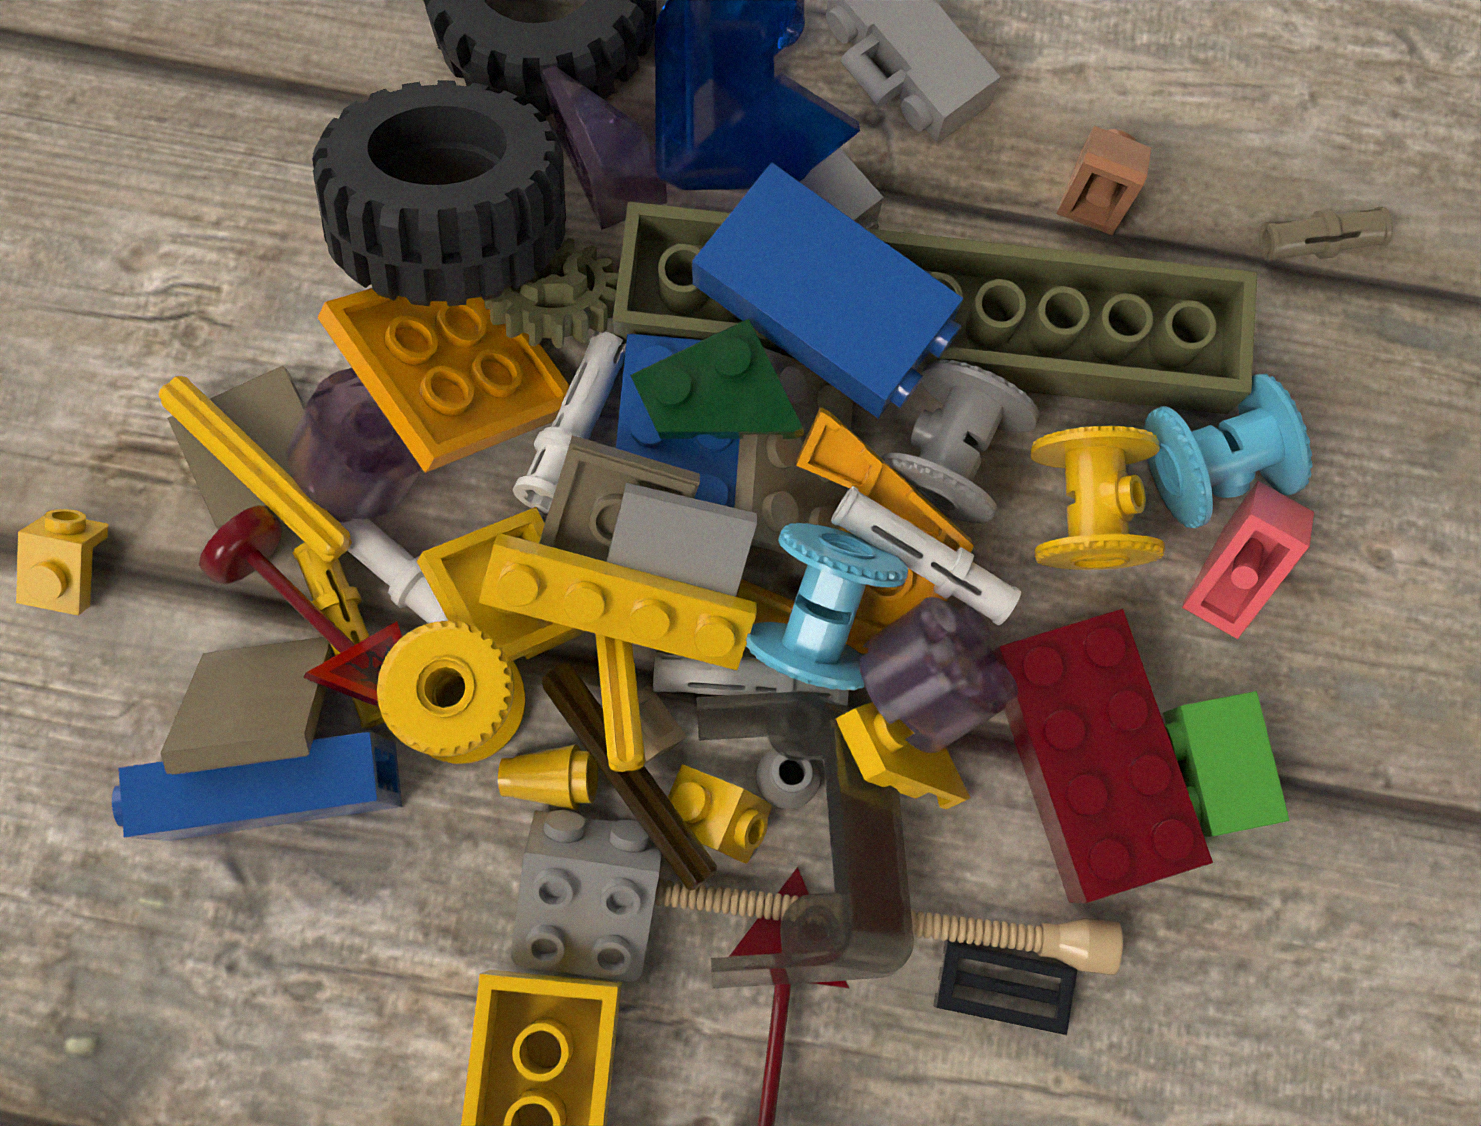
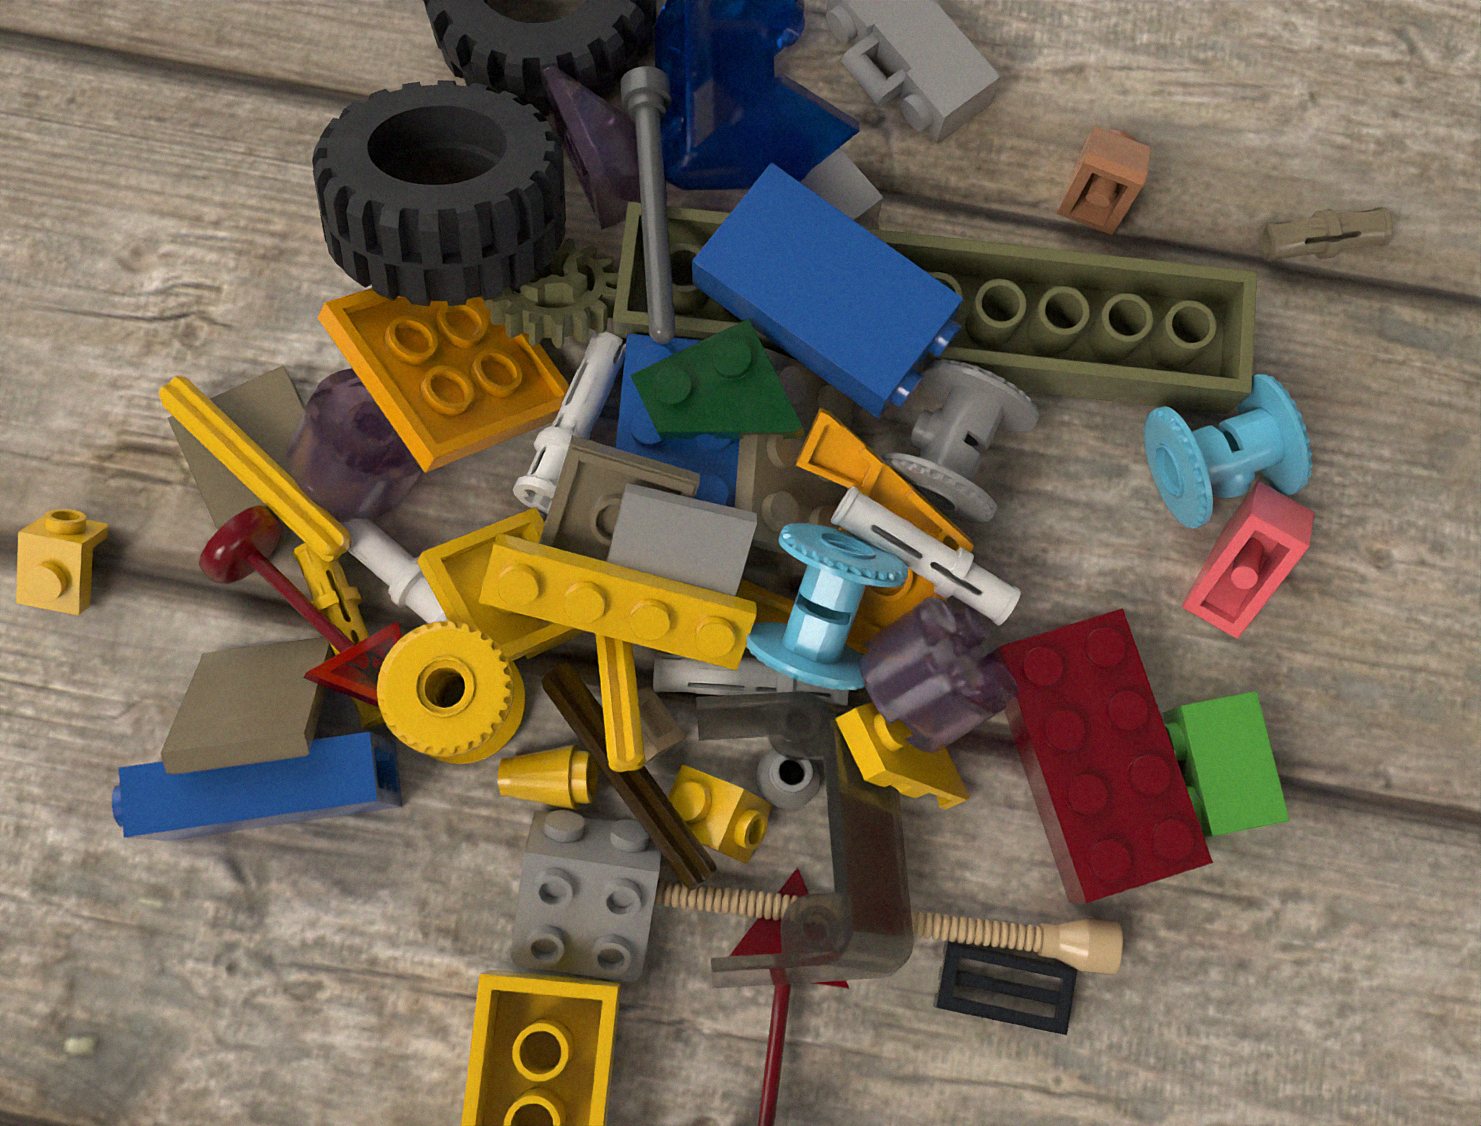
(646, 100): none -> dark grey piece
(1103, 497): yellow hose -> none

